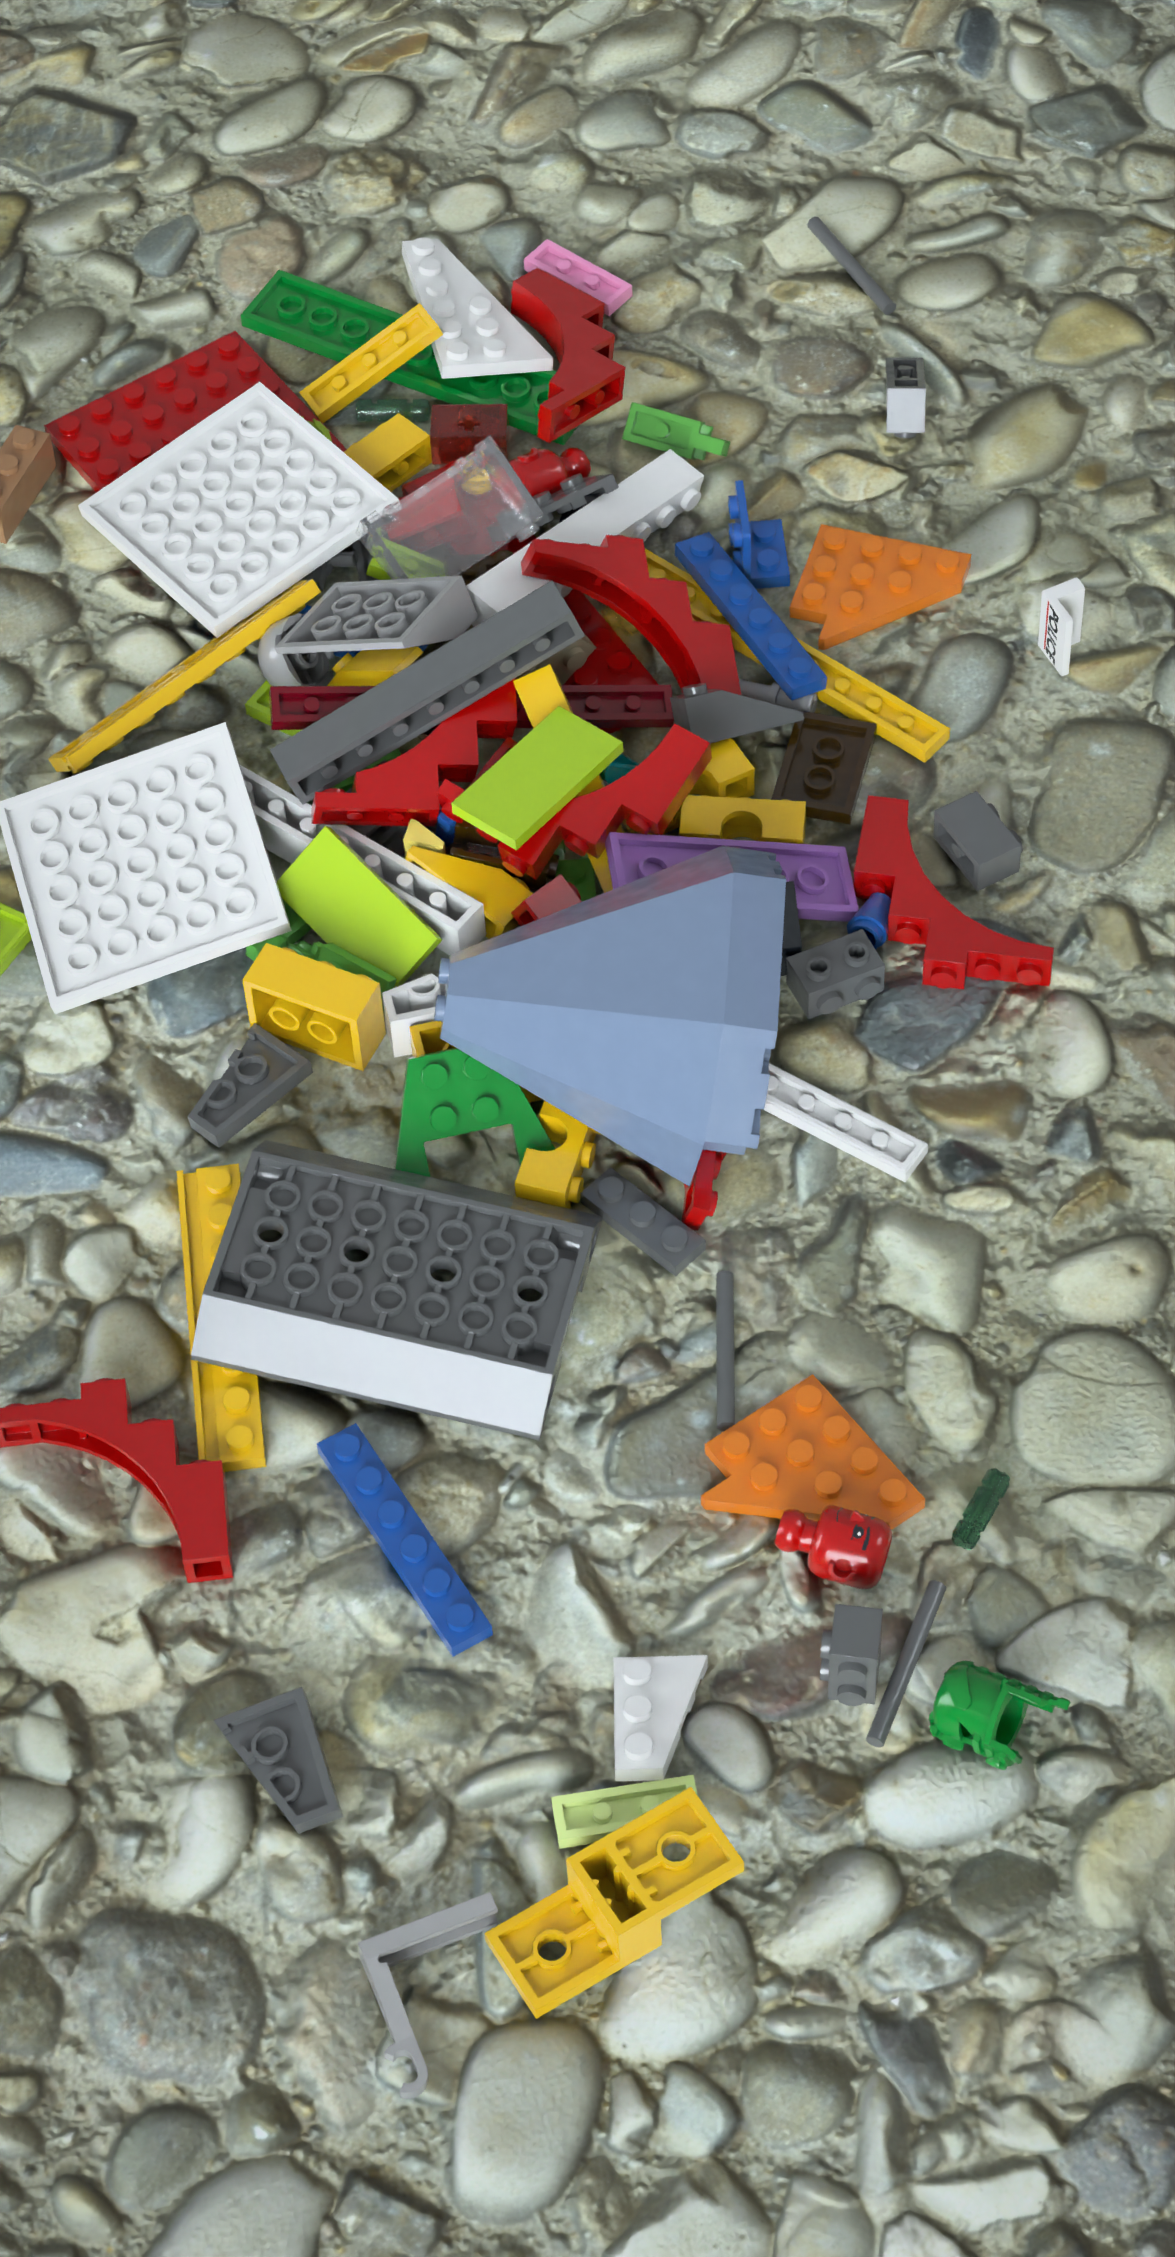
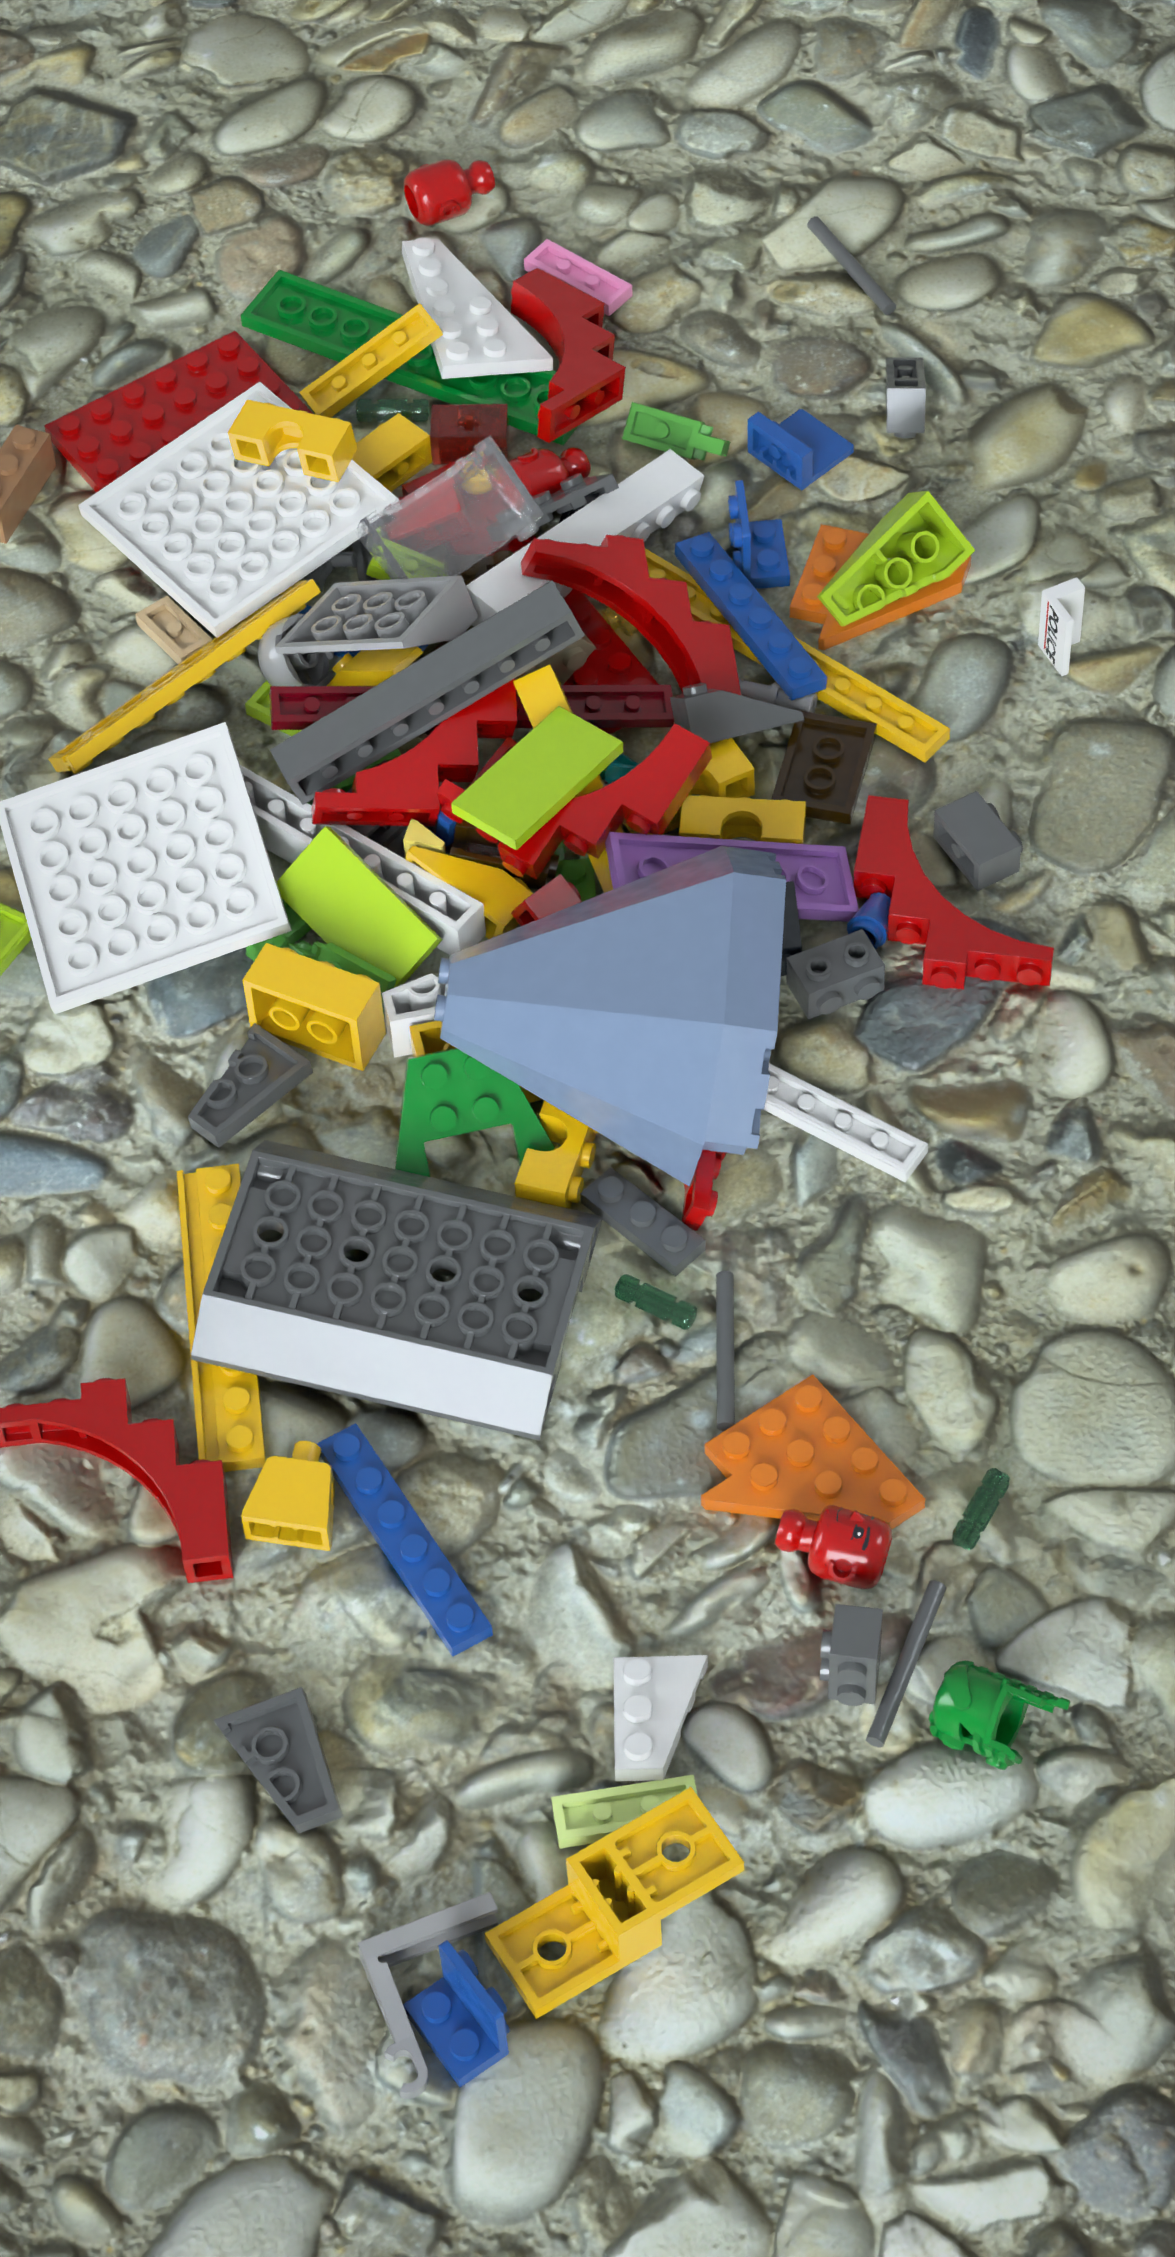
(172, 629): none -> tan plate
(266, 430): none -> yellow arch
(292, 1501): none -> yellow torso
(445, 190): none -> red piece
(460, 2018): none -> blue bracket
(655, 1301): none -> clear green axle
(798, 447): none -> blue bracket
(901, 555): none -> lime wedge

